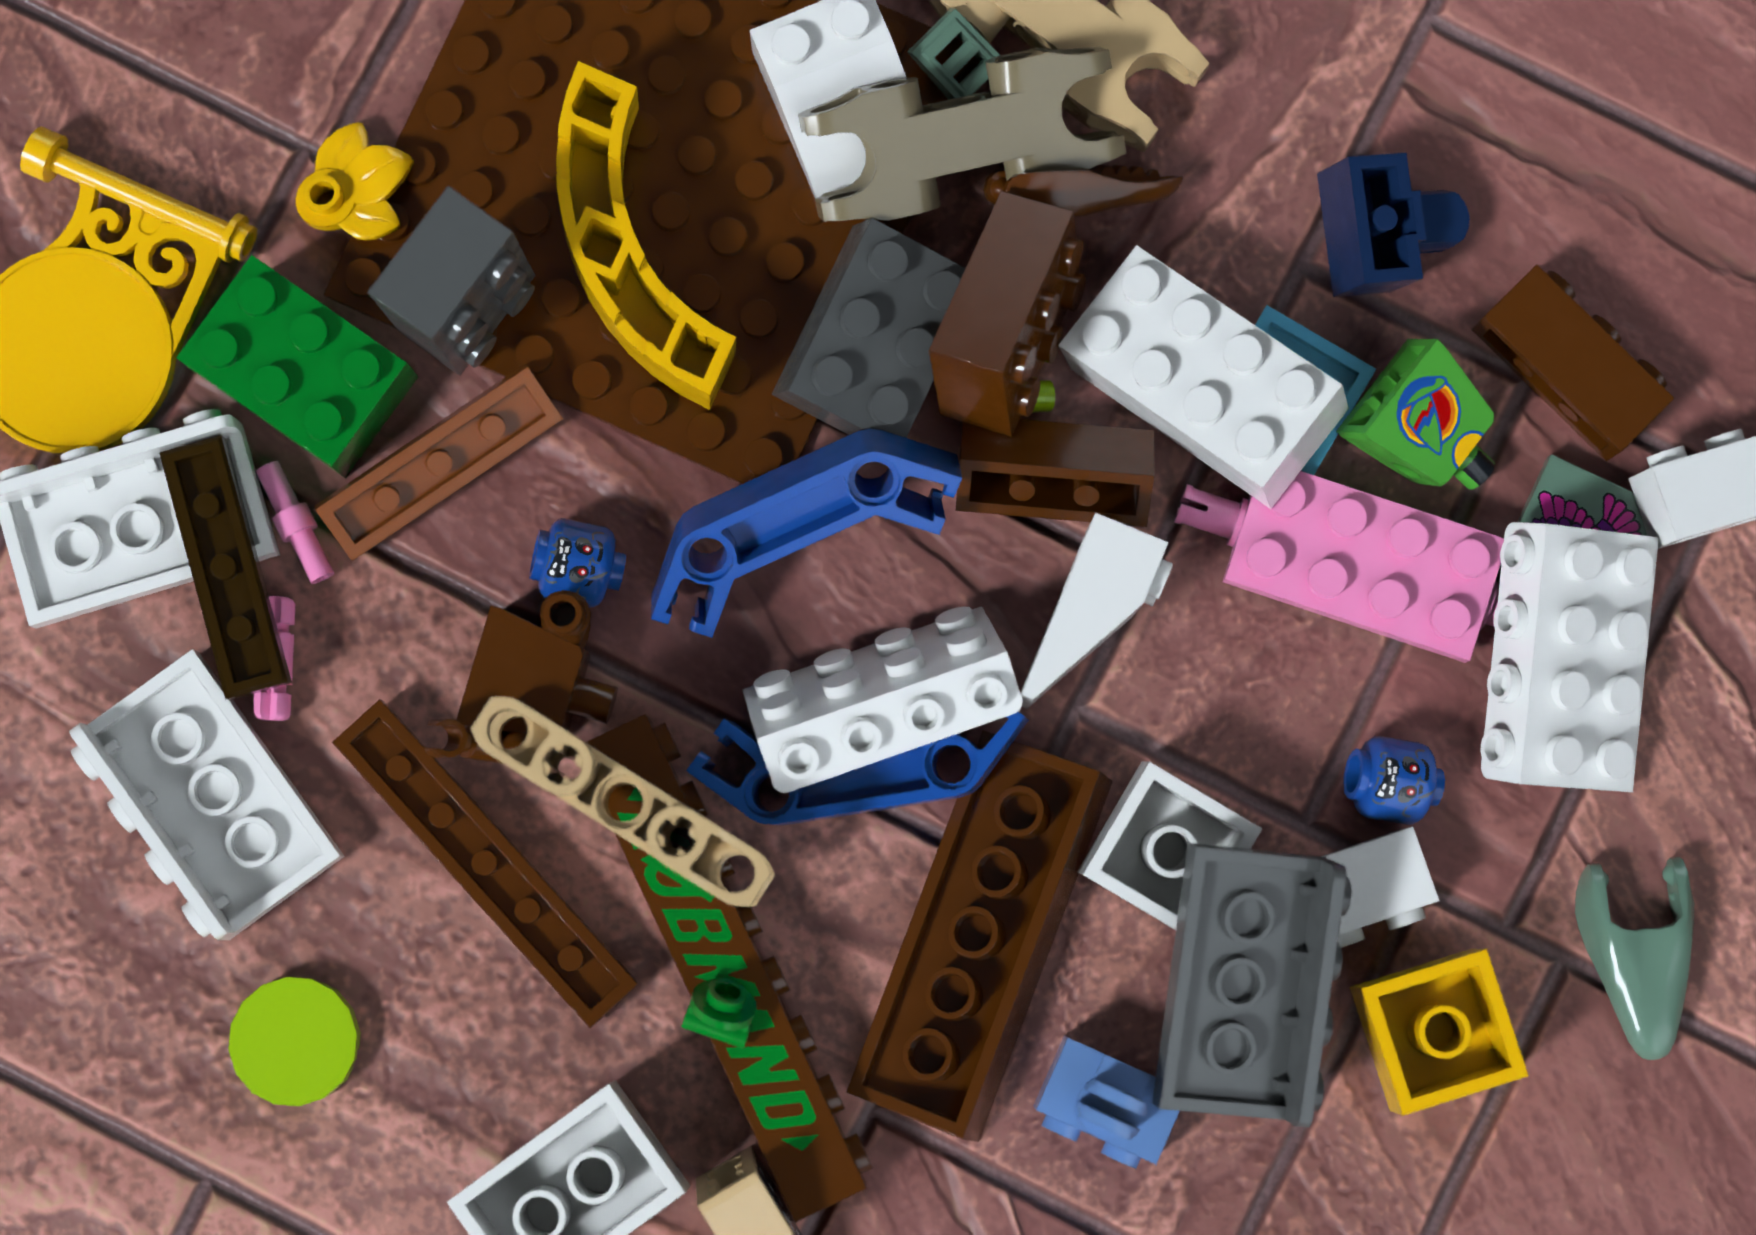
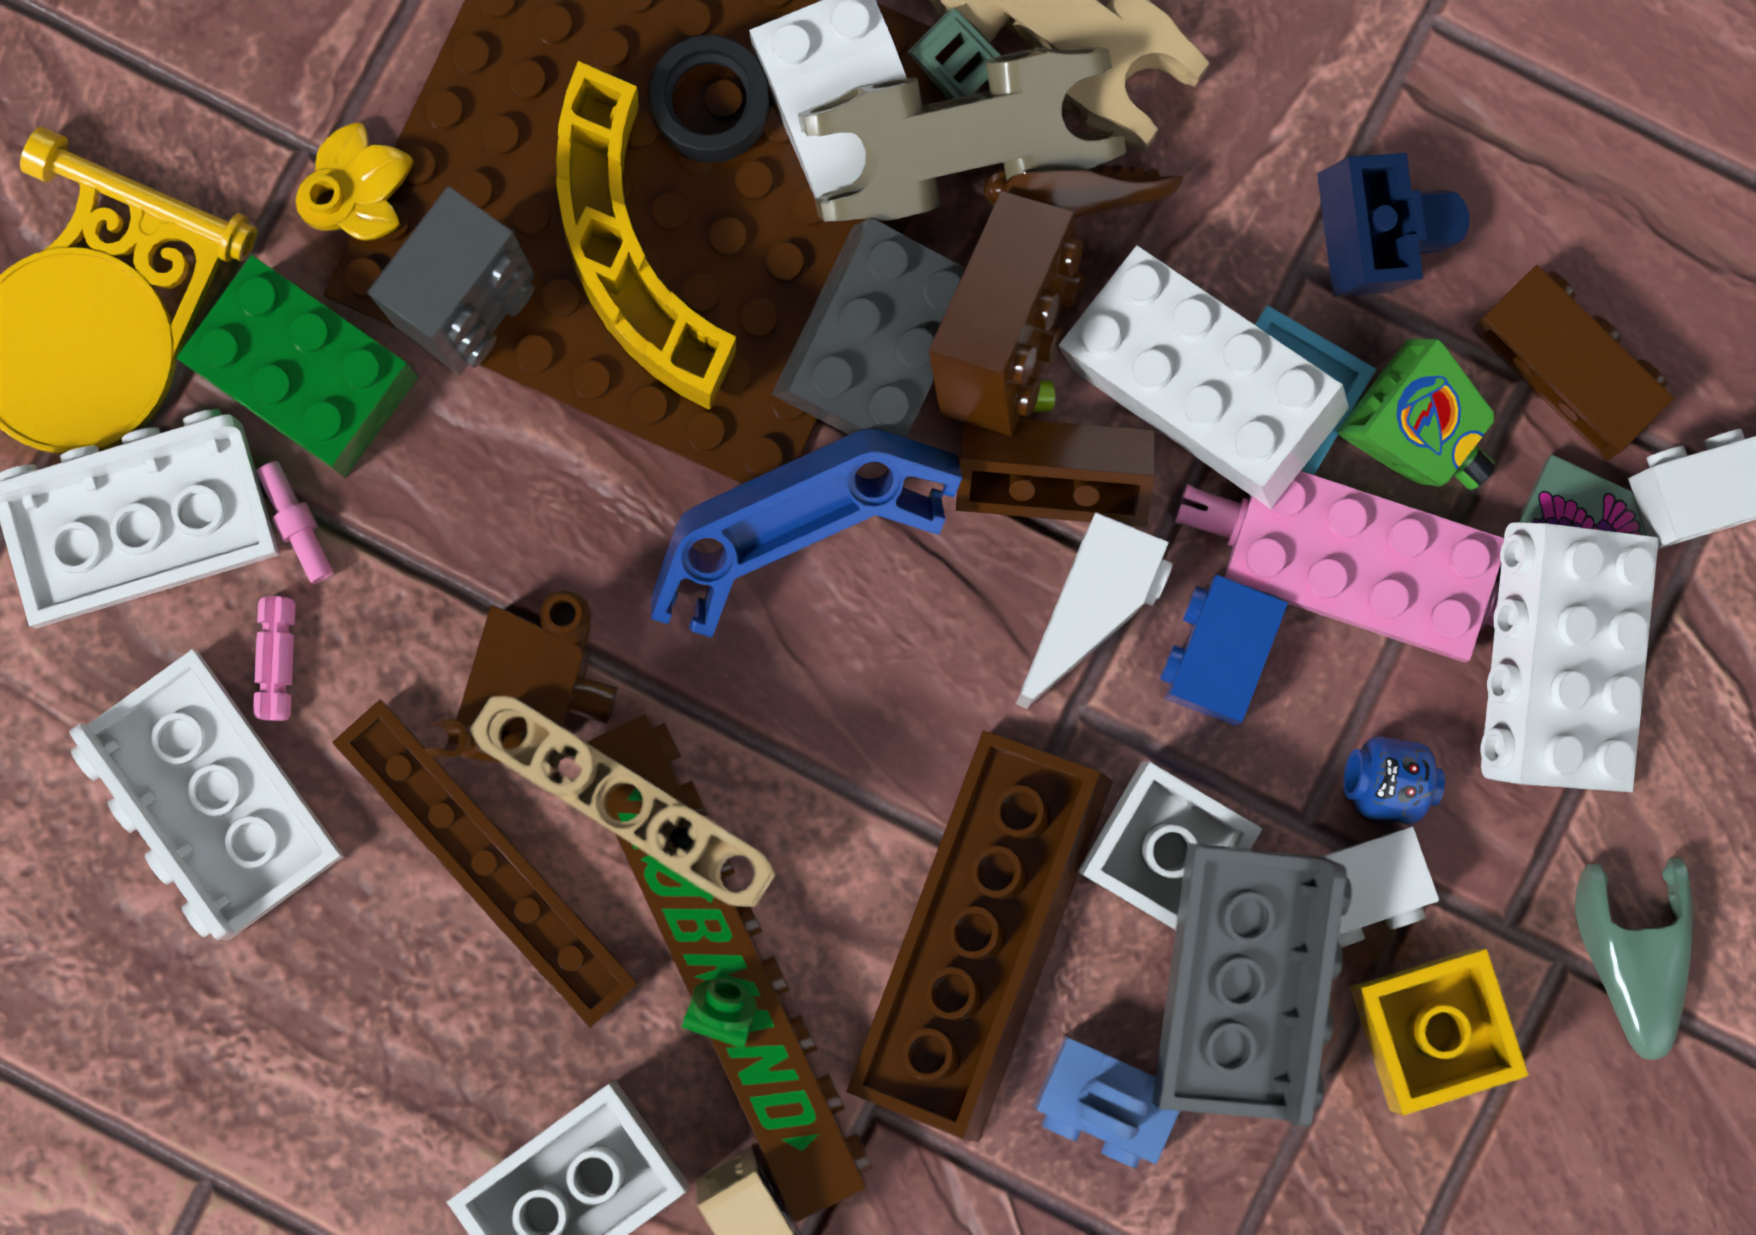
(225, 567): dark brown tile -> none
(294, 1041): lime tile -> none
(438, 462): dark orange plate -> none
(577, 560): blue head -> none
(702, 51): none -> black tyre
(881, 698): white bracket -> none
(885, 784): blue piece -> none
(1223, 650): none -> blue brick

